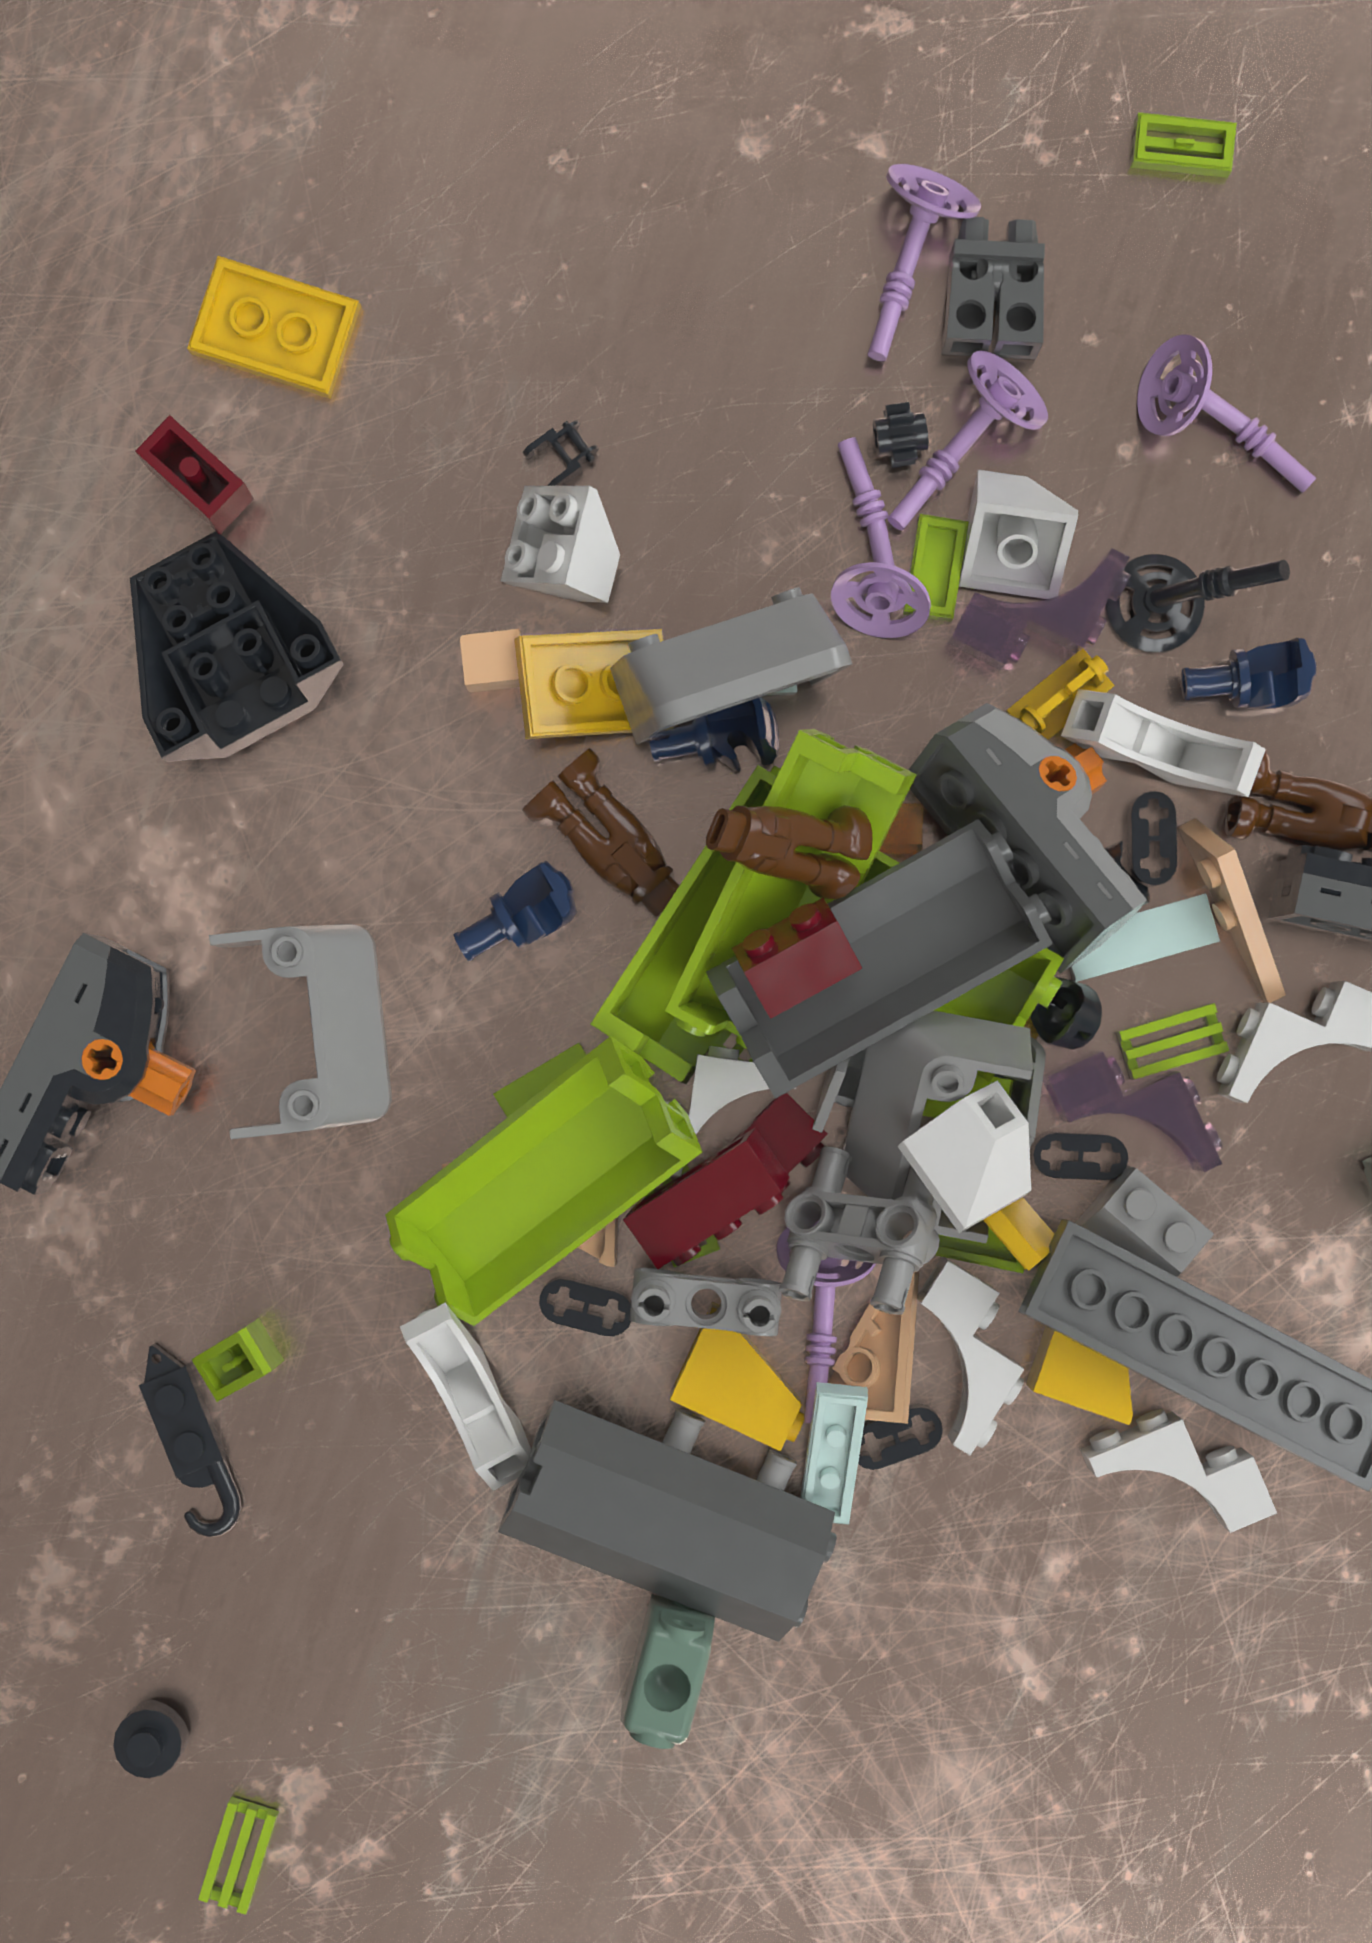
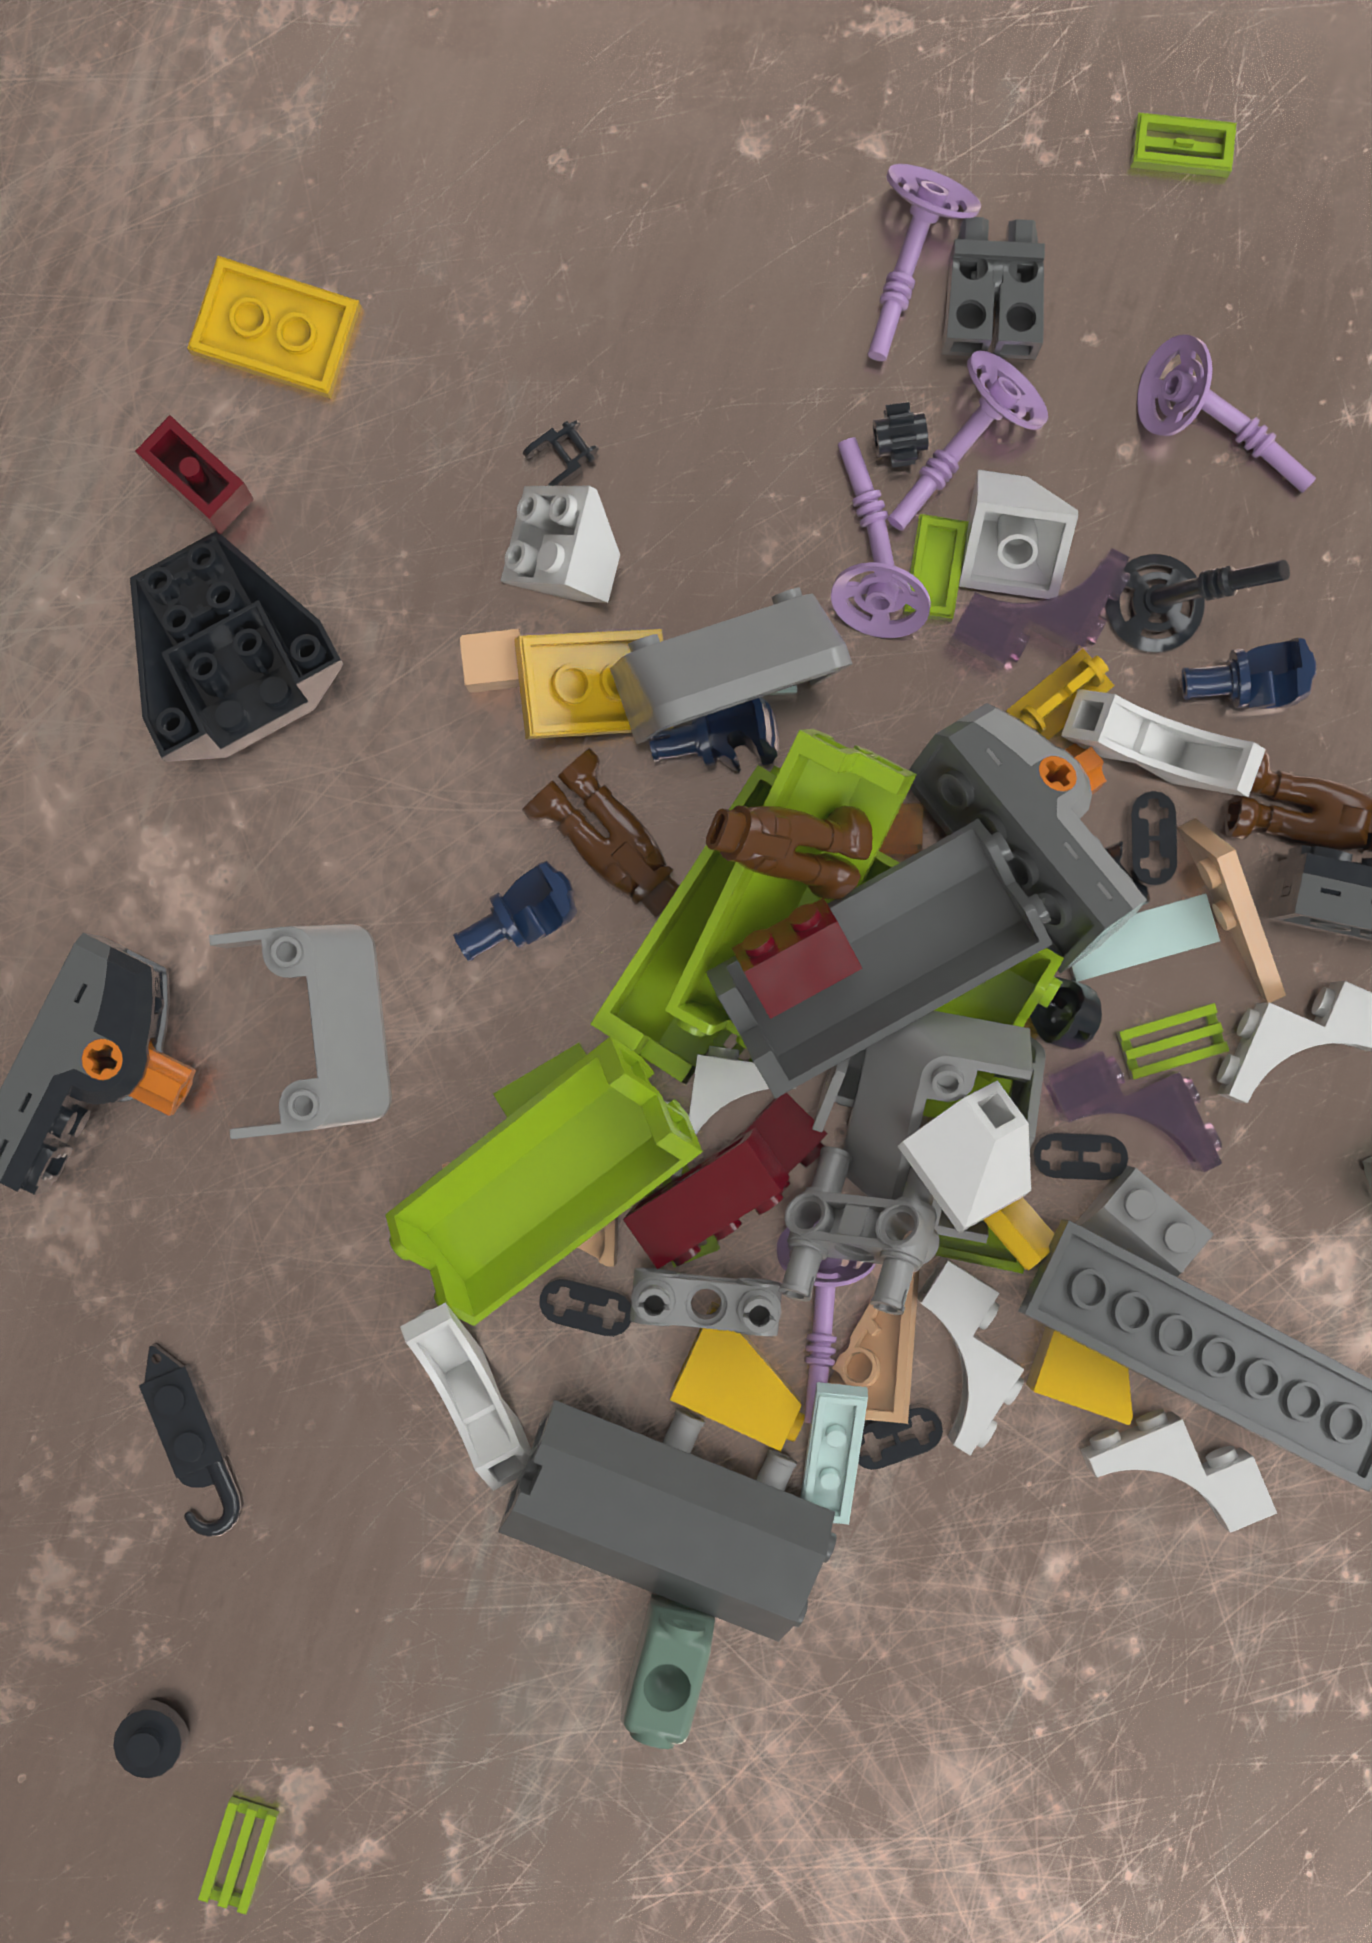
(238, 1360): lime slope -> none

